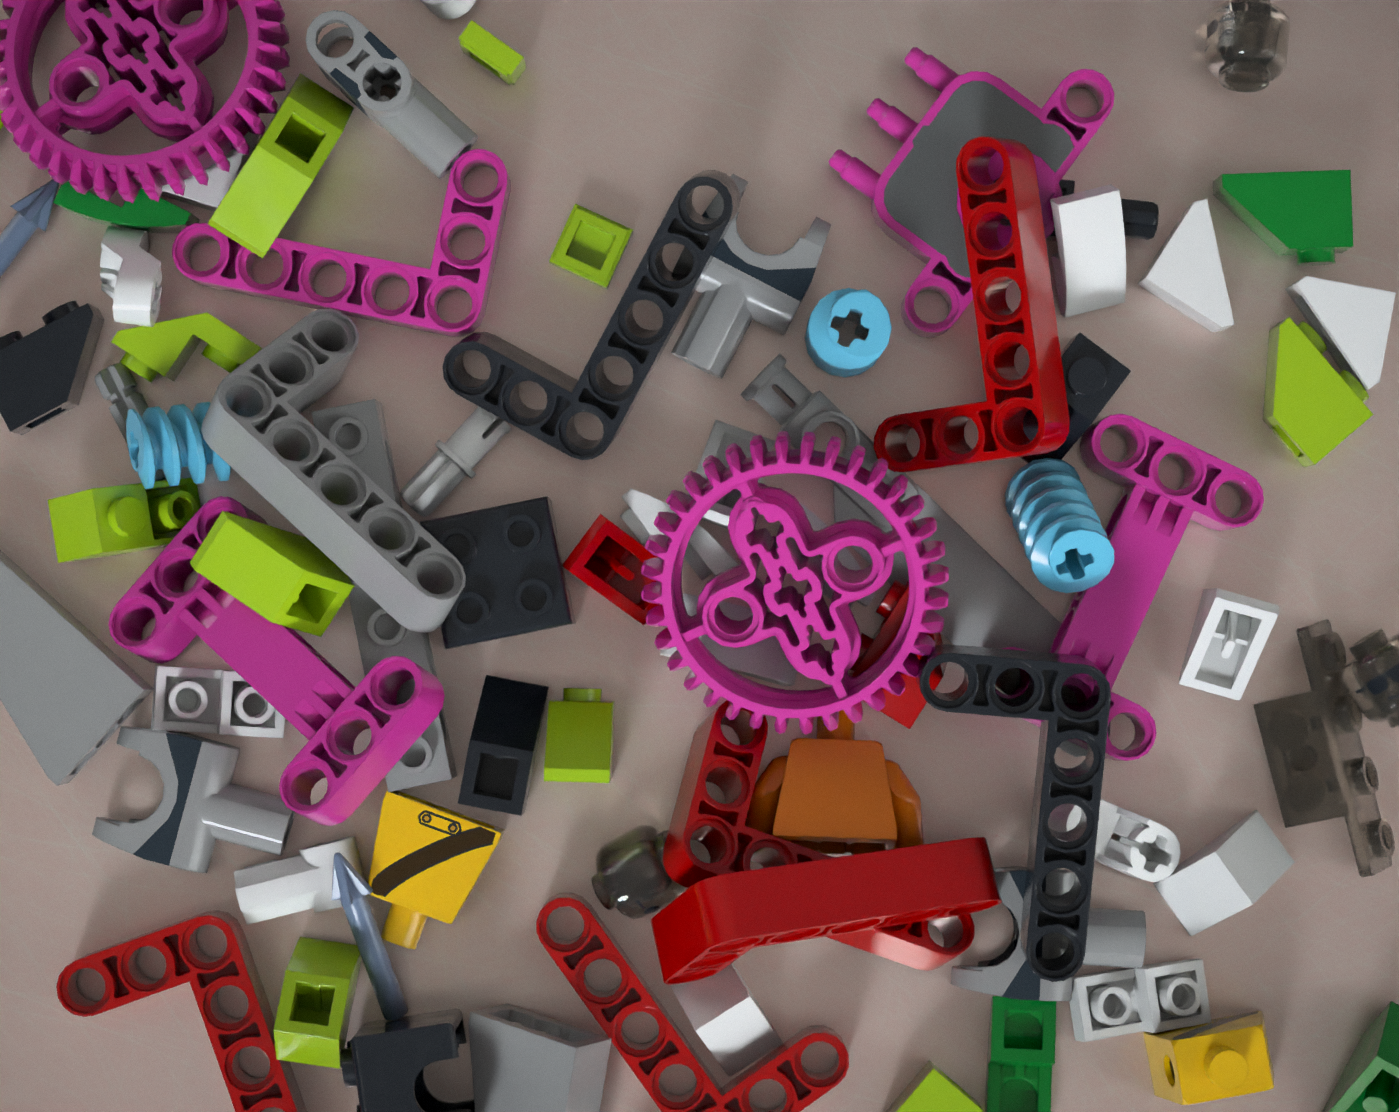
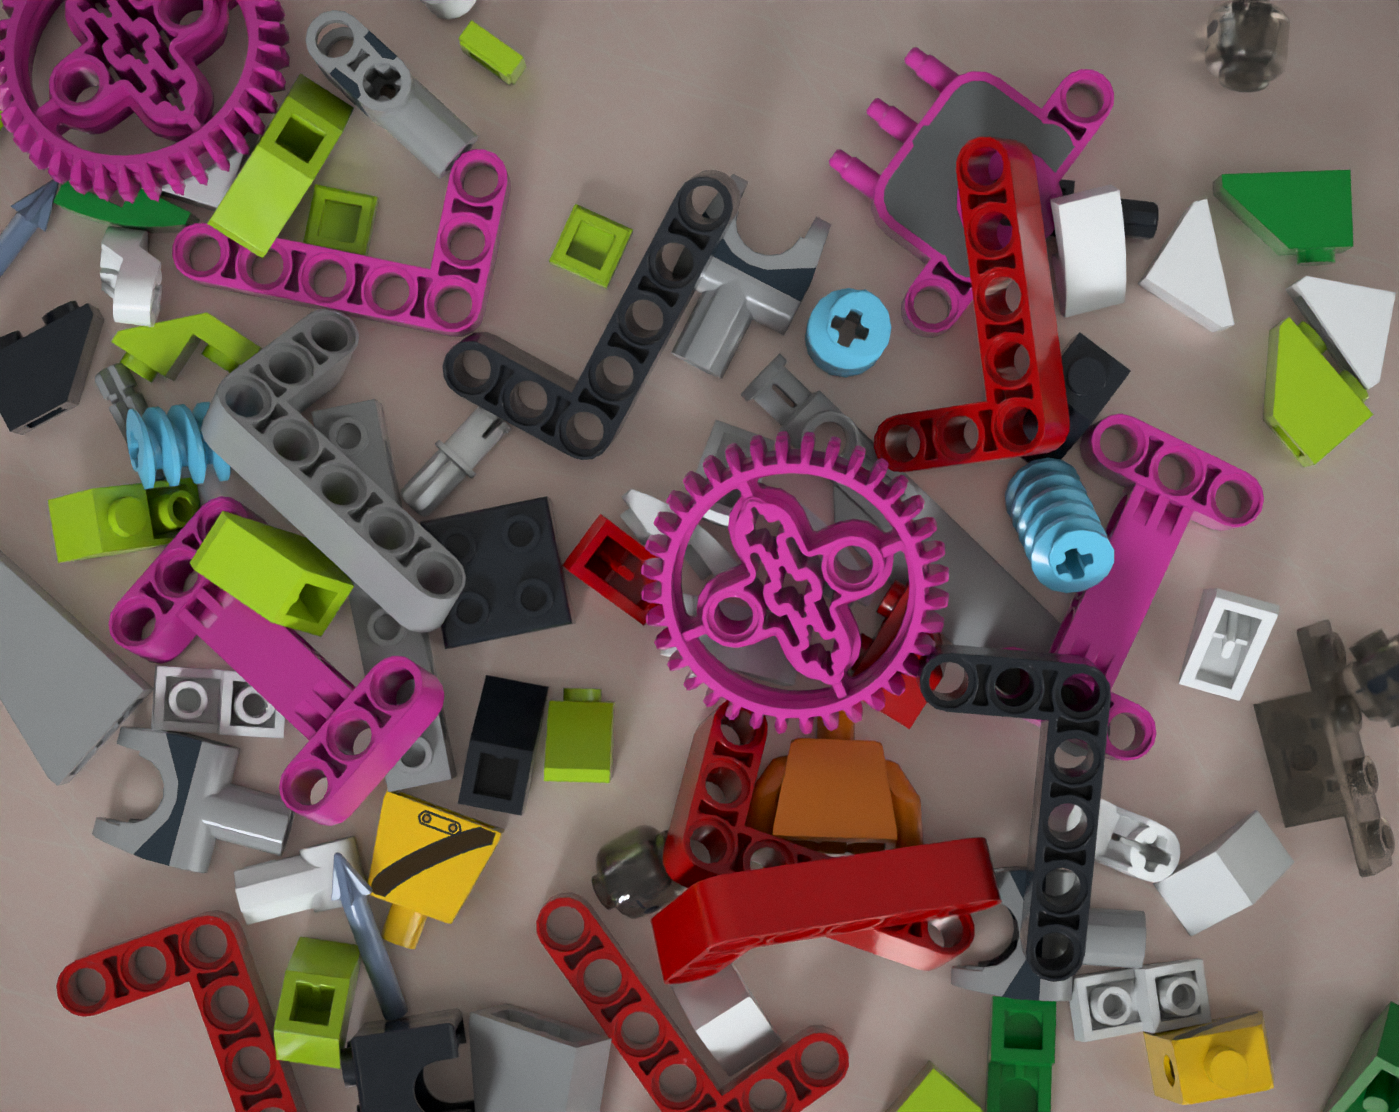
(341, 220): none -> lime tile

